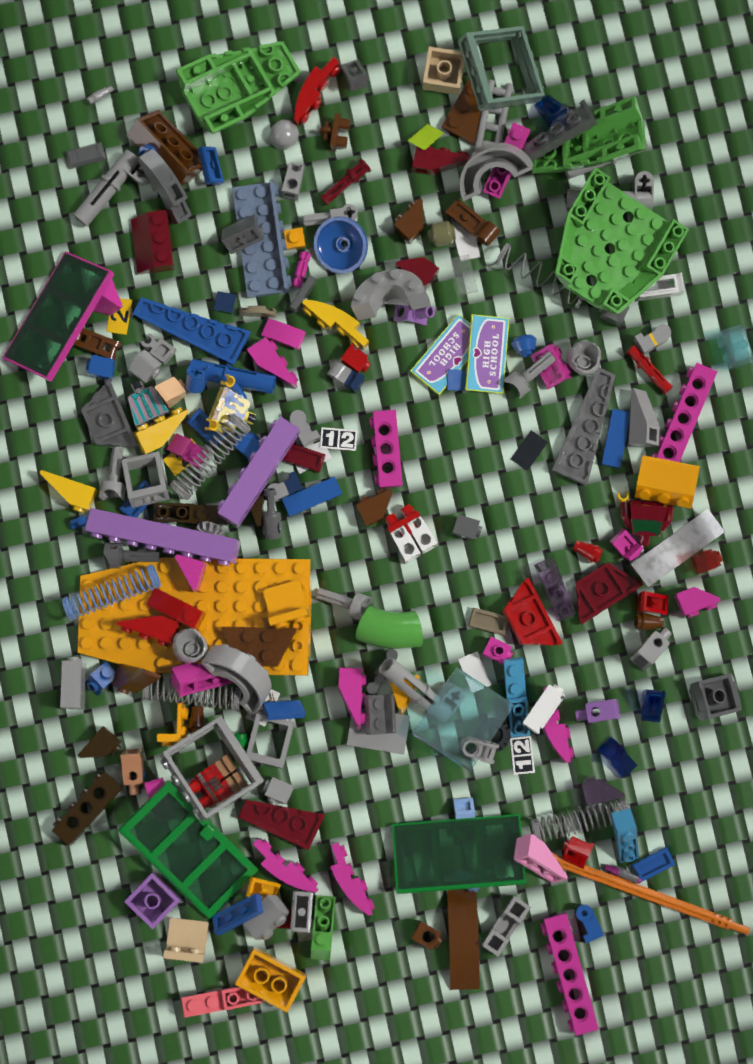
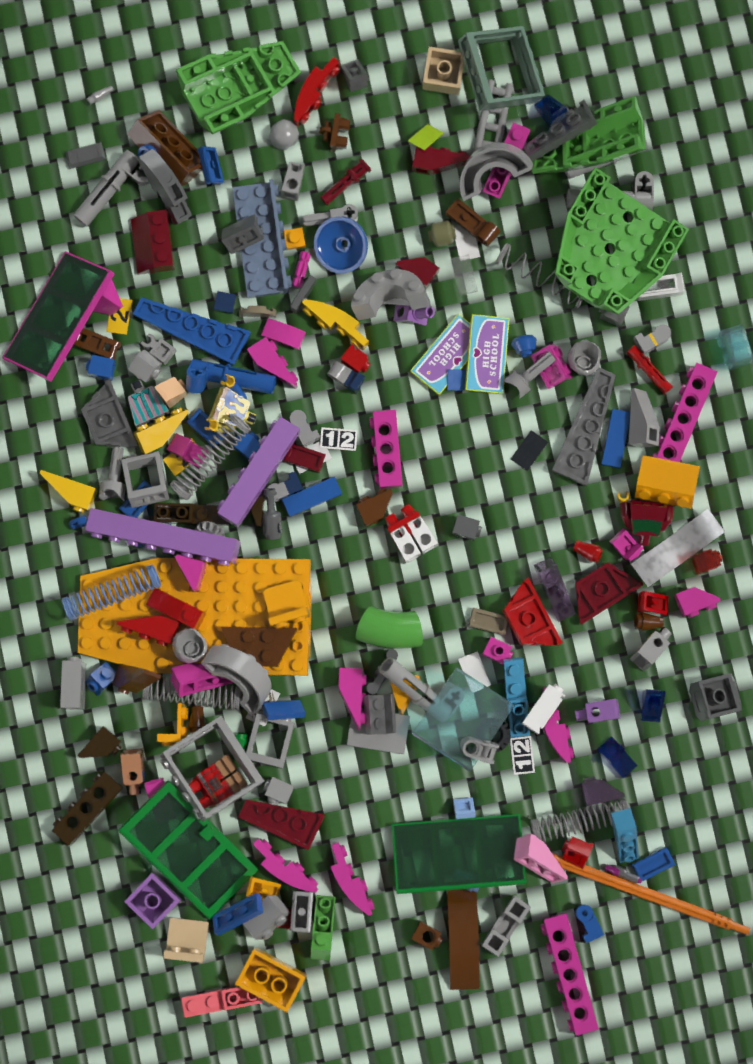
(117, 555): dark grey piece -> none
(356, 605): light grey piece -> none
(411, 223): reddish brown slope -> none
(464, 116): reddish brown wing -> none

